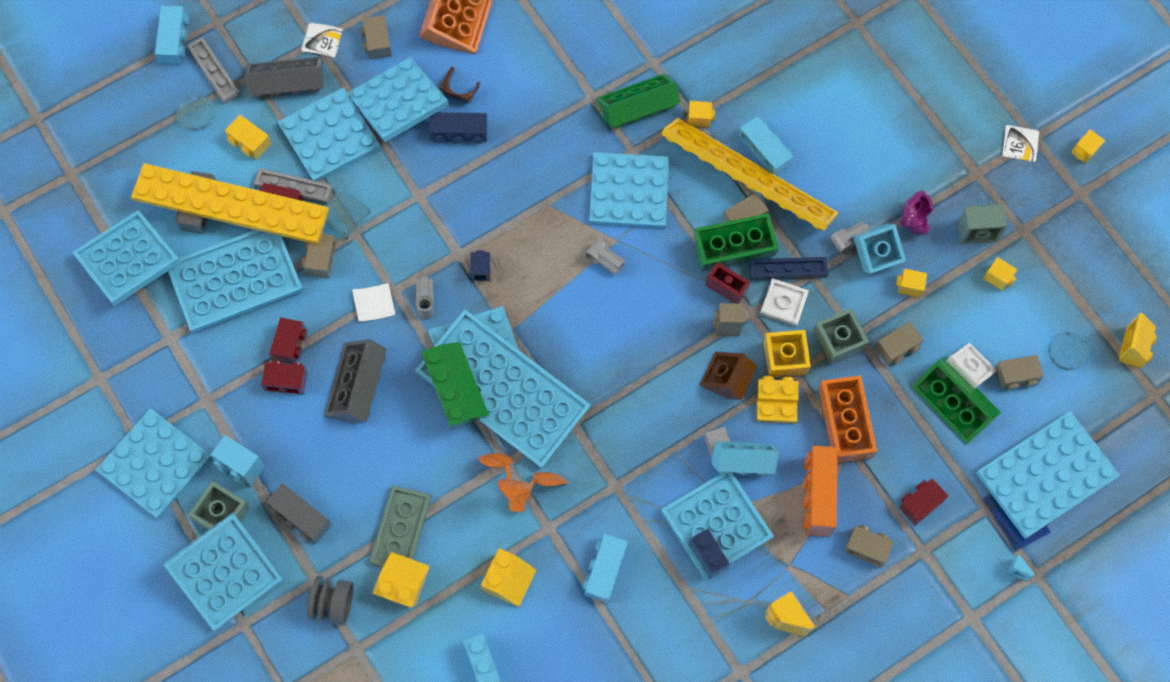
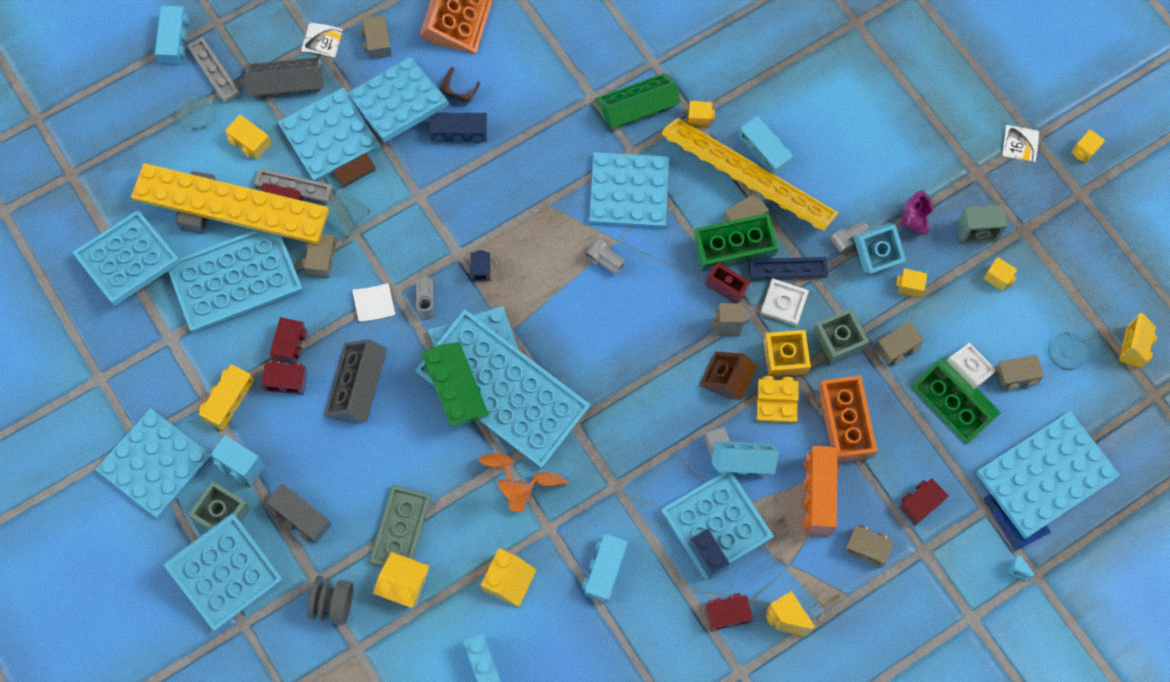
(226, 397): none -> yellow brick
(354, 170): none -> reddish brown tile
(728, 612): none -> dark red brick

